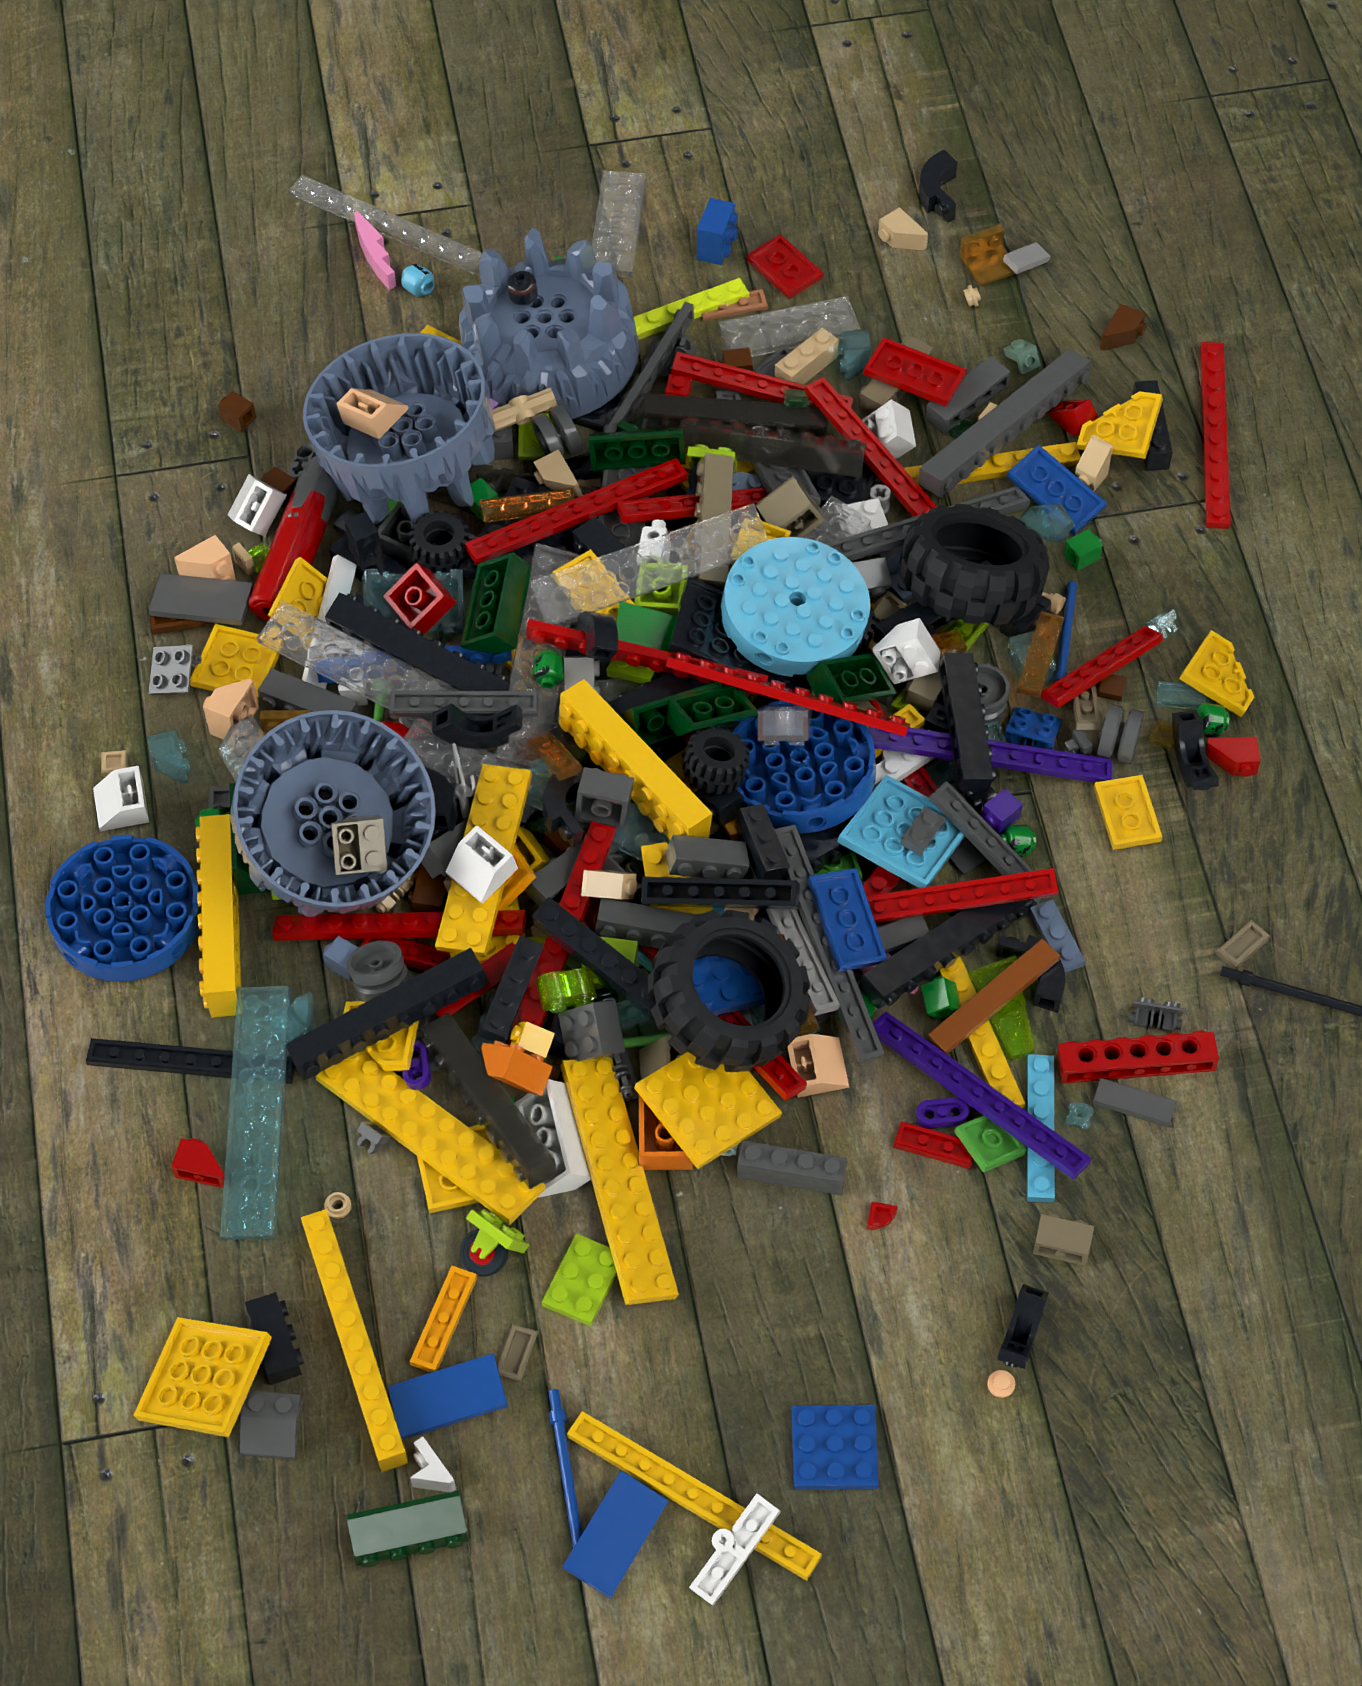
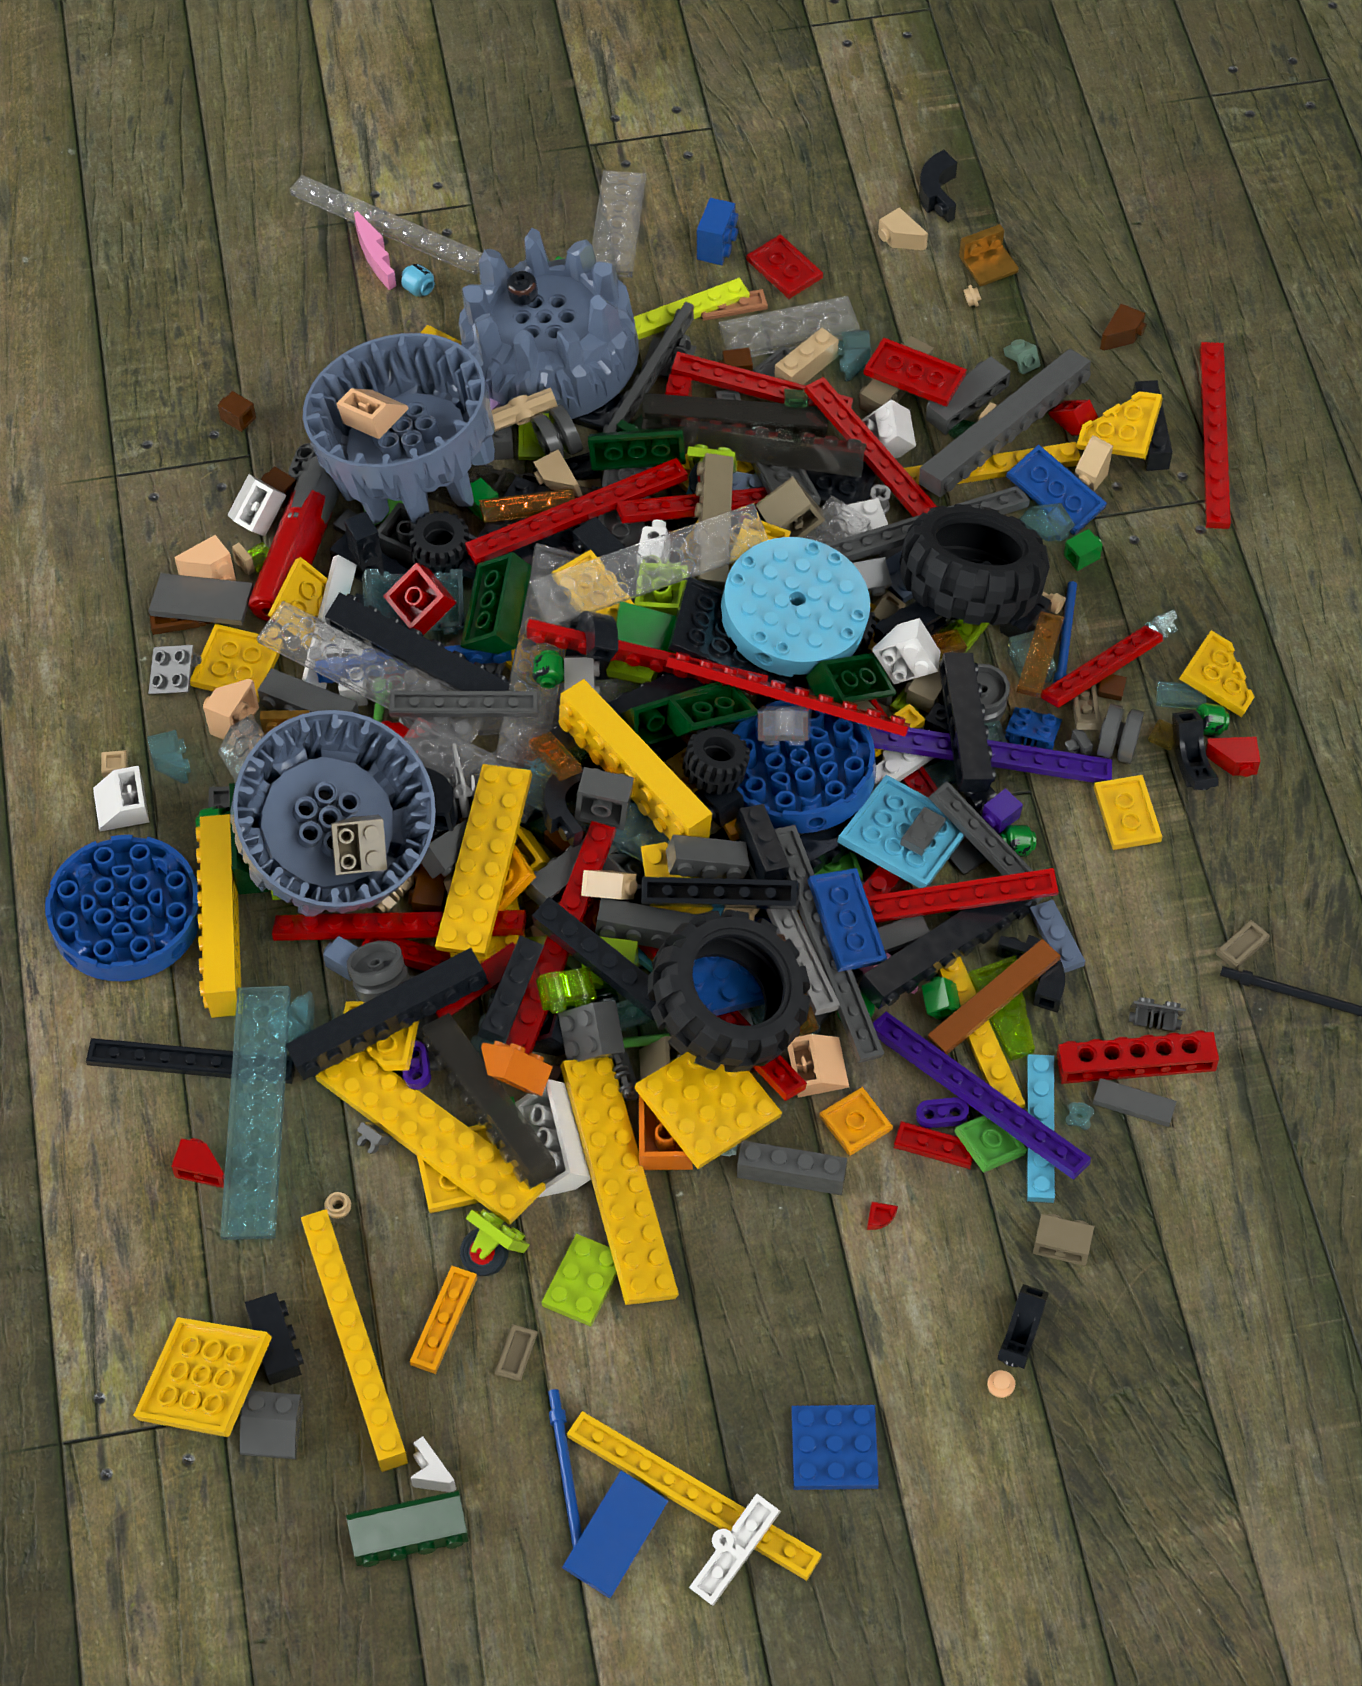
(447, 1396): blue tile -> none
(476, 731): black arch -> none
(480, 864): white slope -> none
(532, 1038): yellow brick -> none
(856, 1121): none -> light orange tile
(1026, 258): light grey tile -> none

